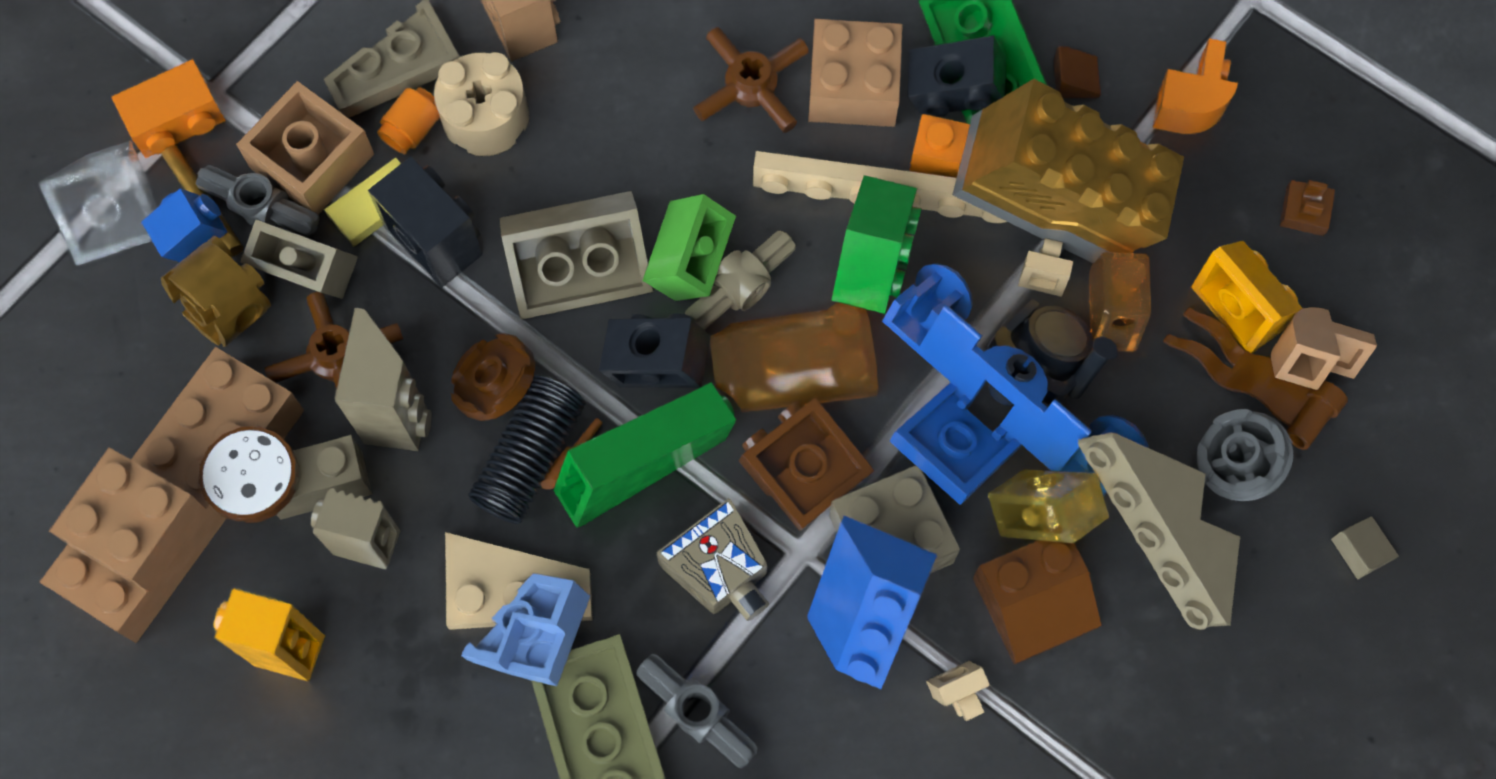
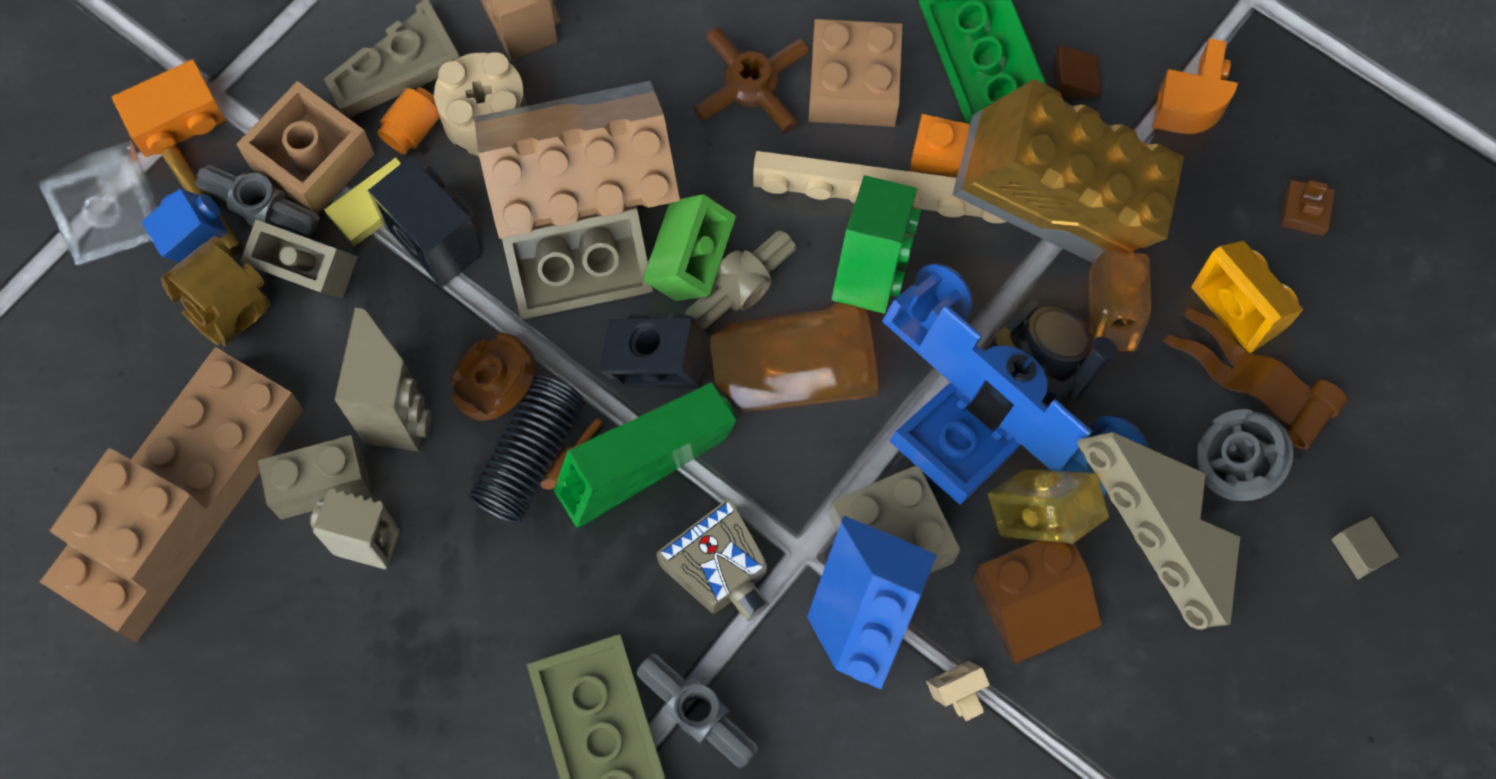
(249, 474): white tile -> none
(269, 634): light orange brick -> none
(322, 343): reddish brown bar -> none
(488, 577): tan wing -> none
(534, 630): medium blue slope -> none
(576, 158): none -> medium nougat piece
(804, 462): reddish brown plate -> none
(936, 67): black brick -> none
(1046, 270): tan tile -> none
(1317, 346): medium nougat brick -> none

